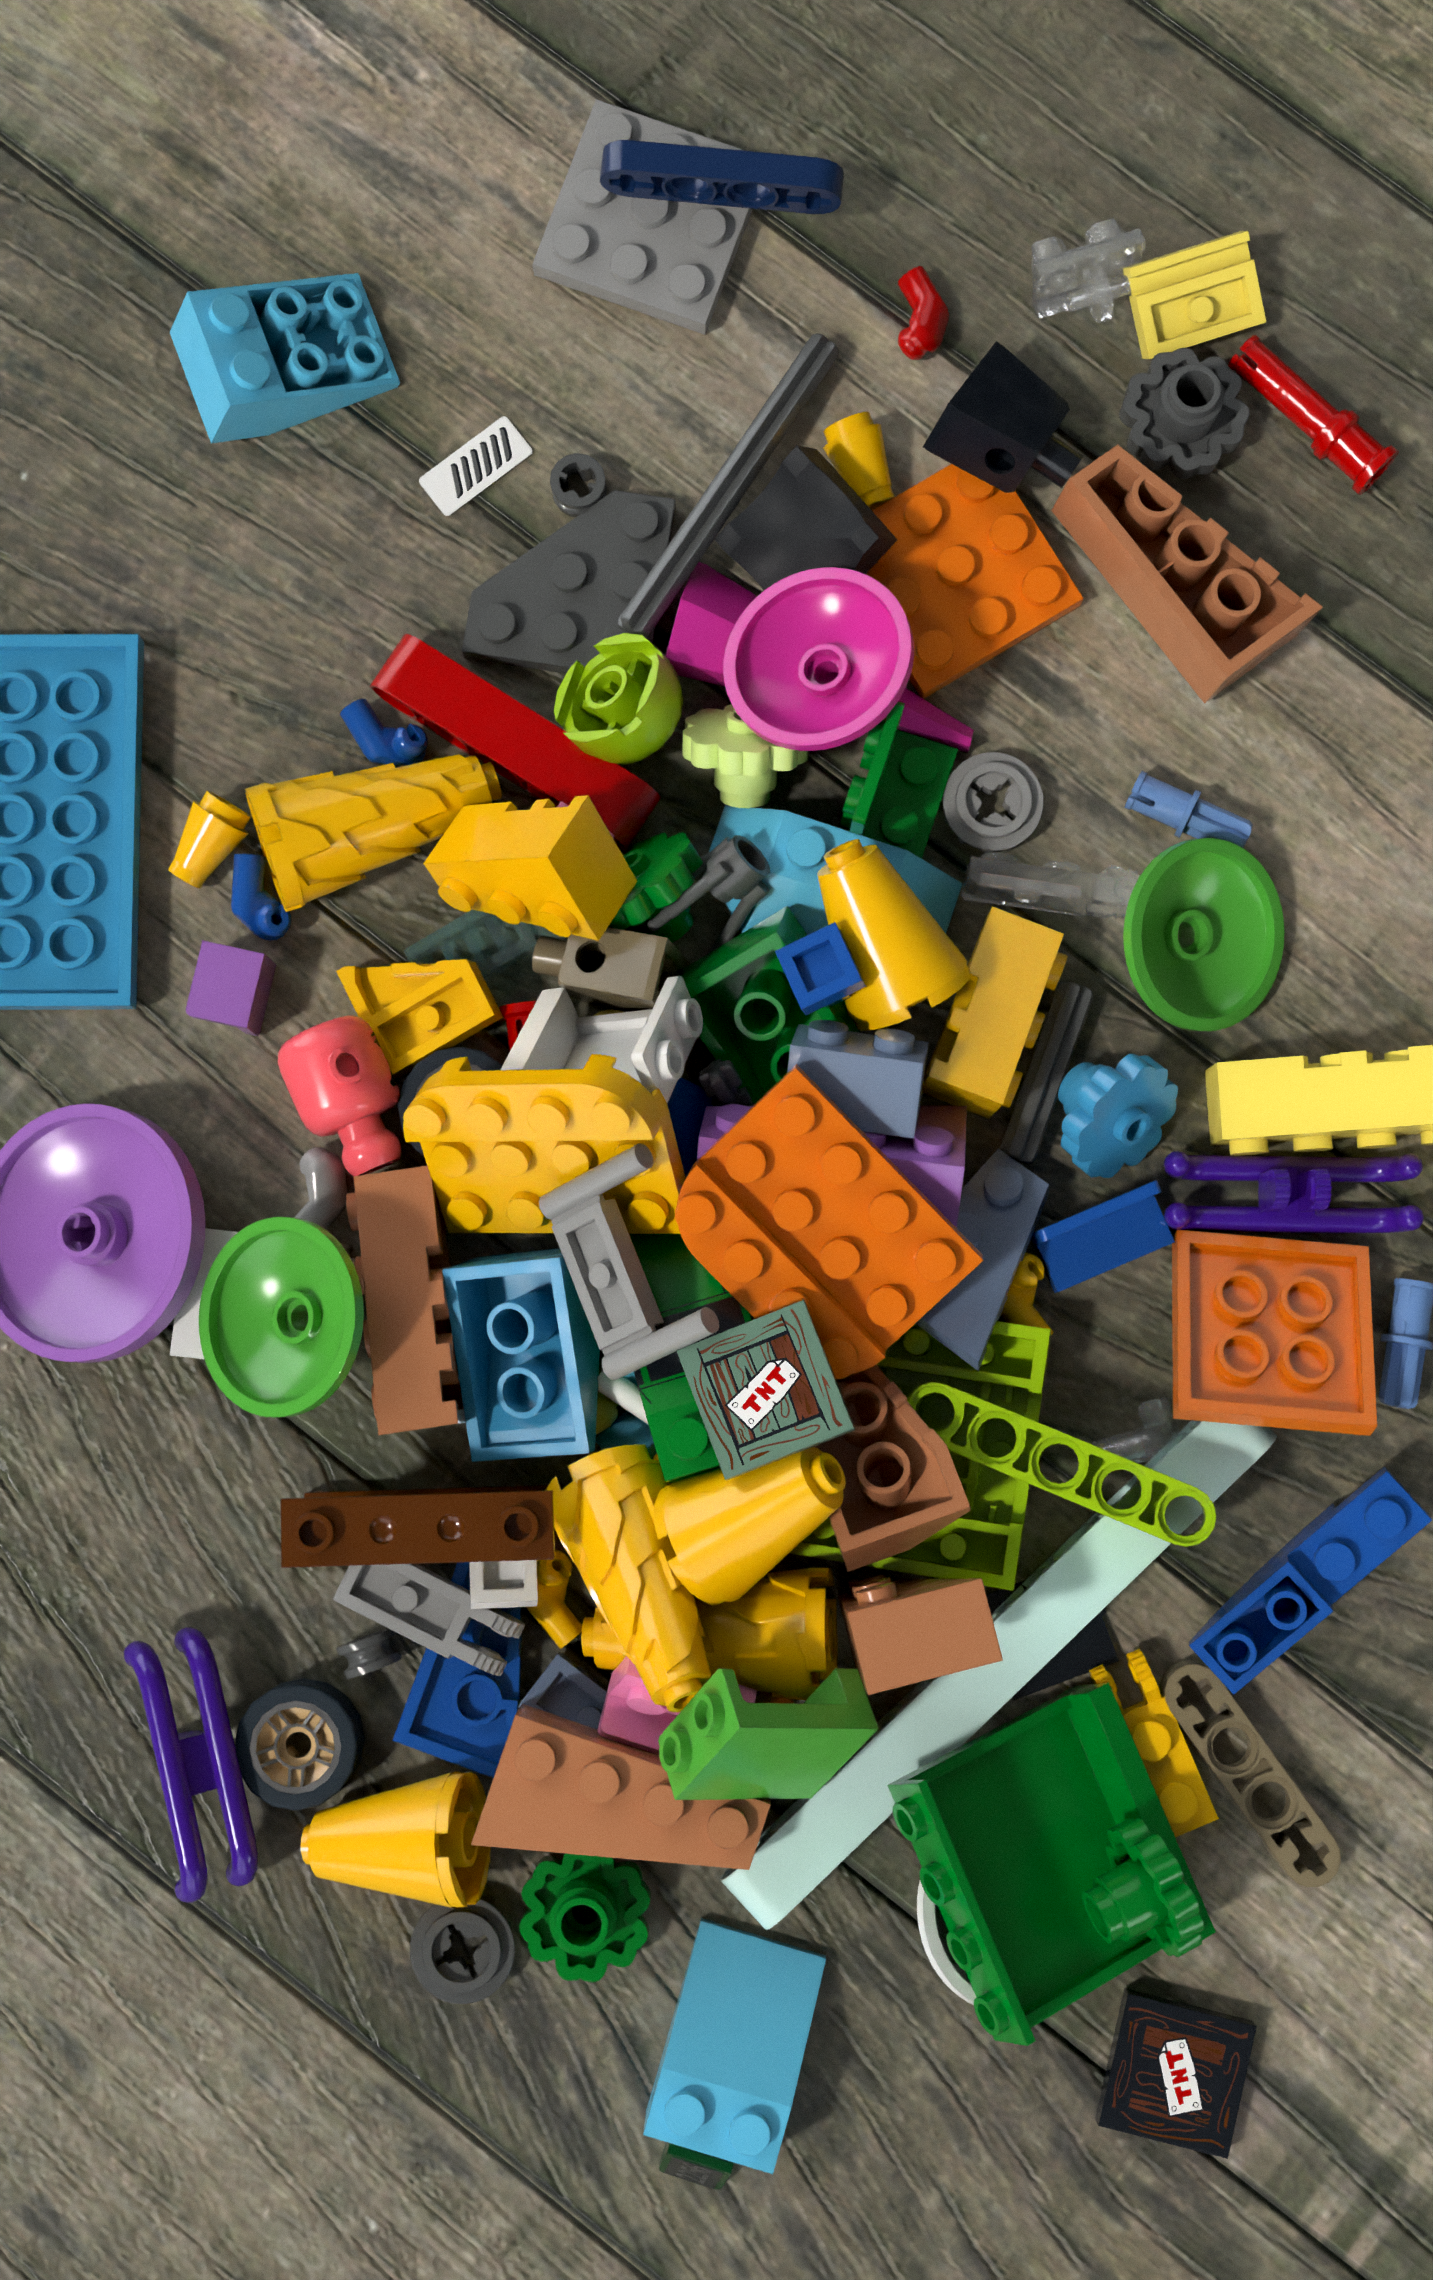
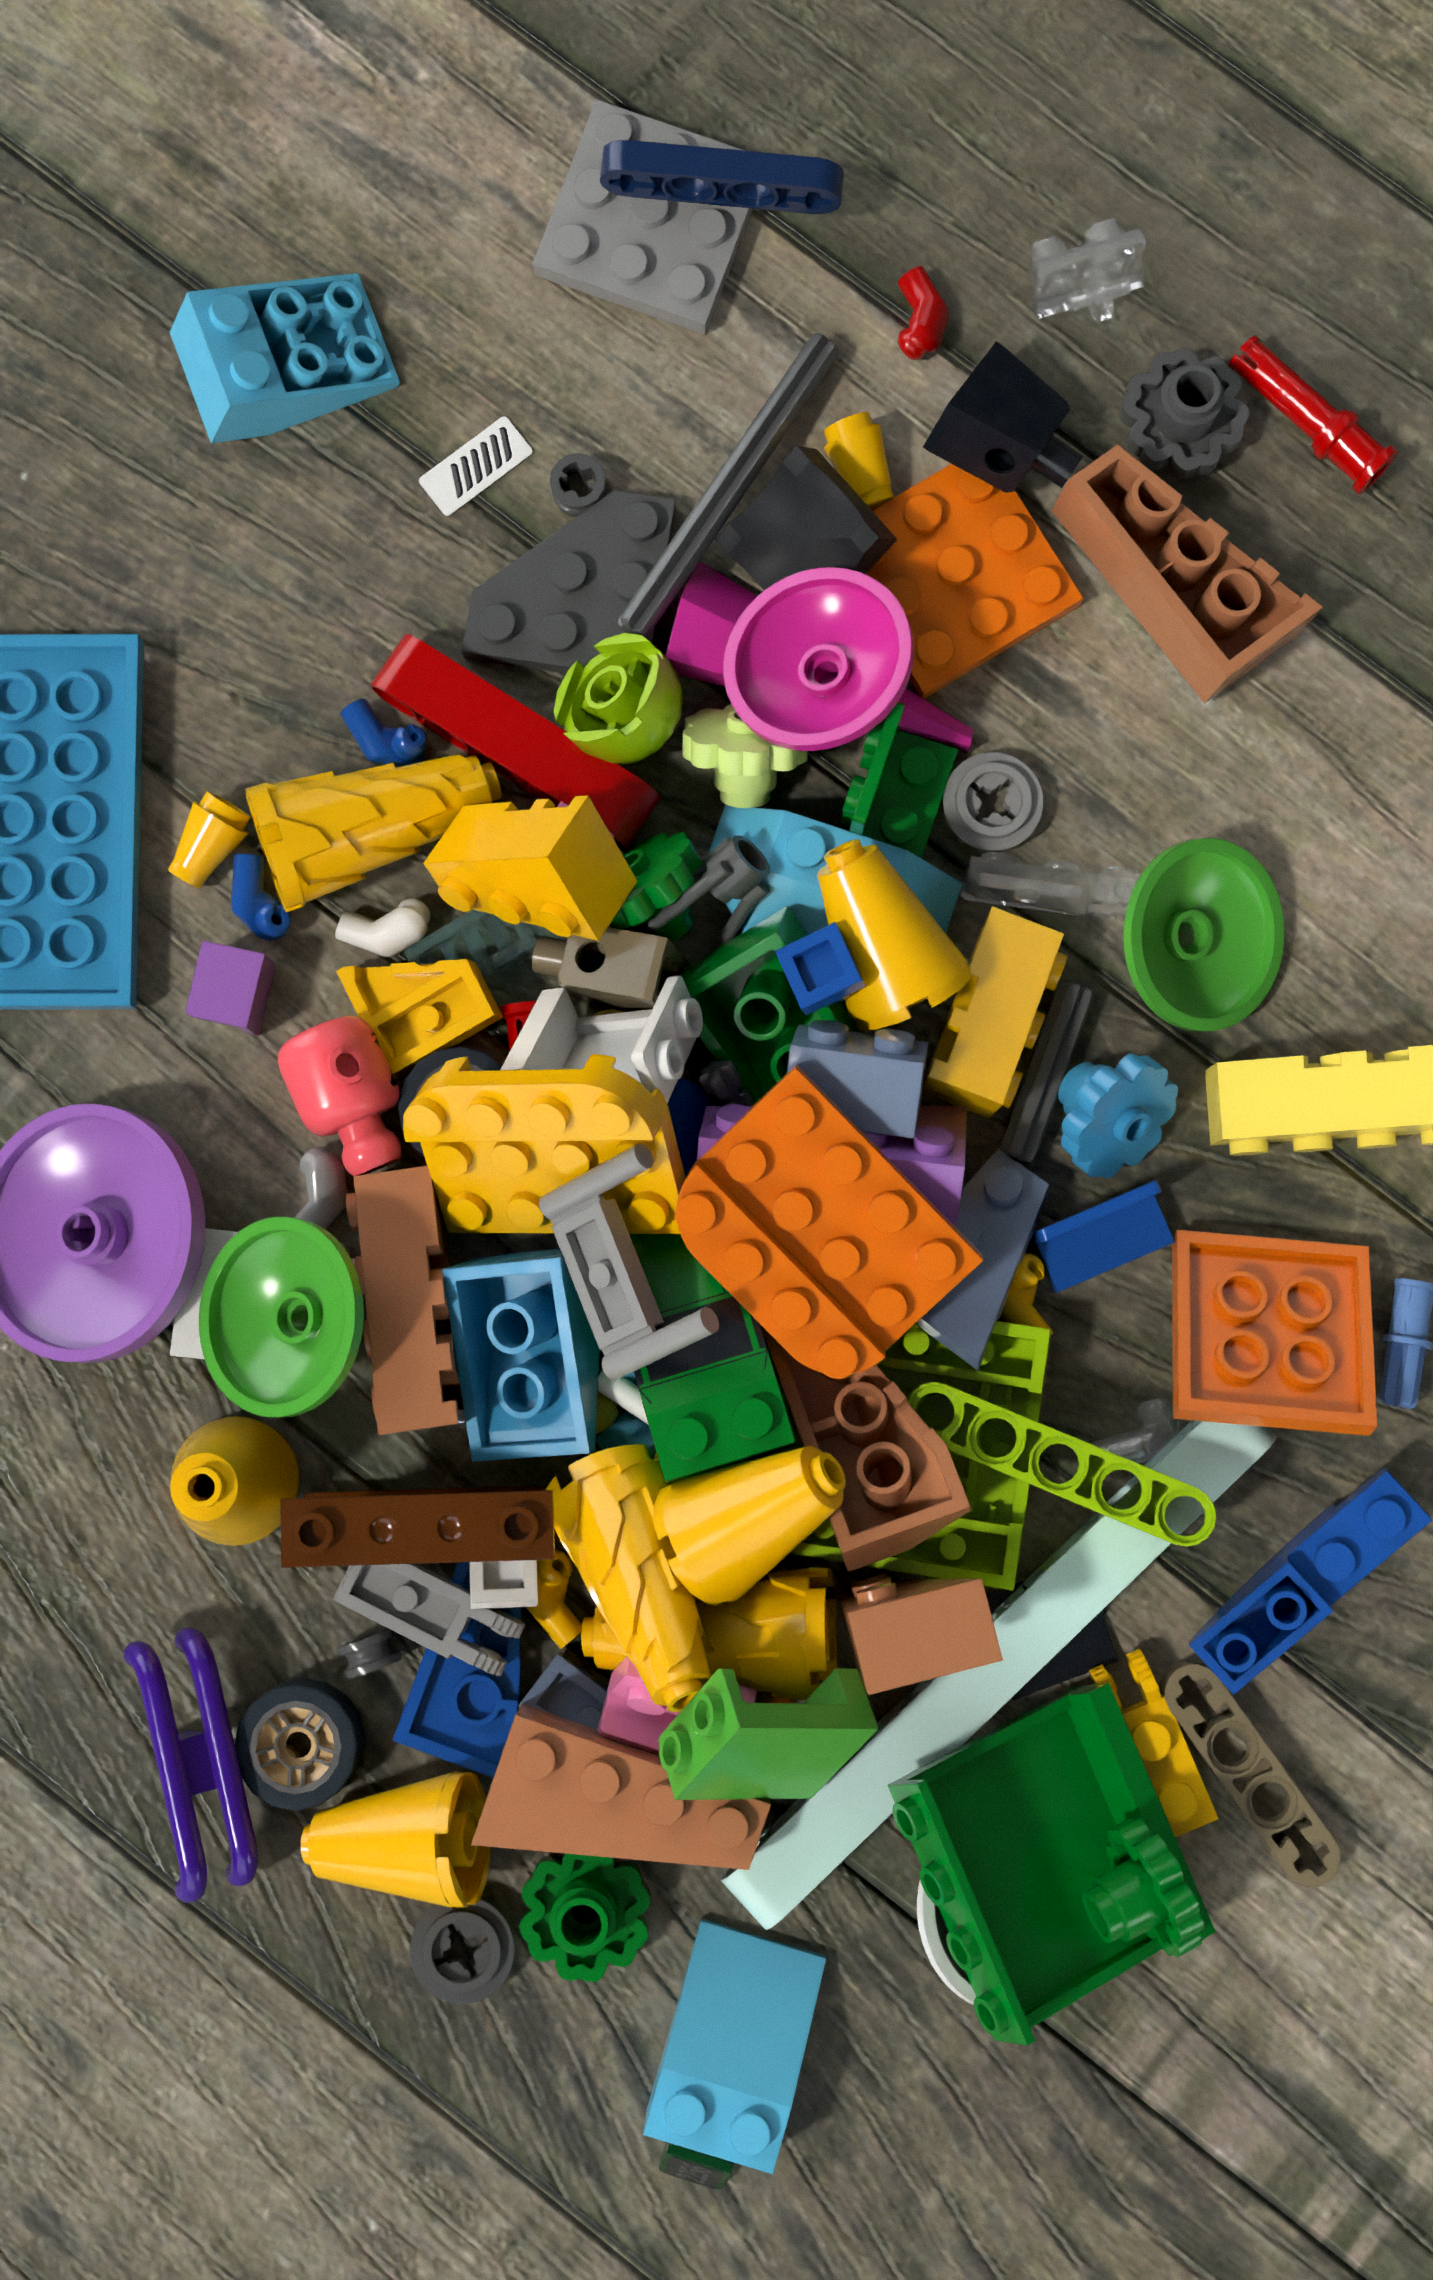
(233, 1480): none -> yellow cone
(389, 933): none -> white arm
(765, 1390): tile -> none
(1175, 2073): black tile -> none
(1186, 811): medium blue axle -> none
(1195, 295): light yellow plate -> none
(1293, 1193): dark purple piece -> none

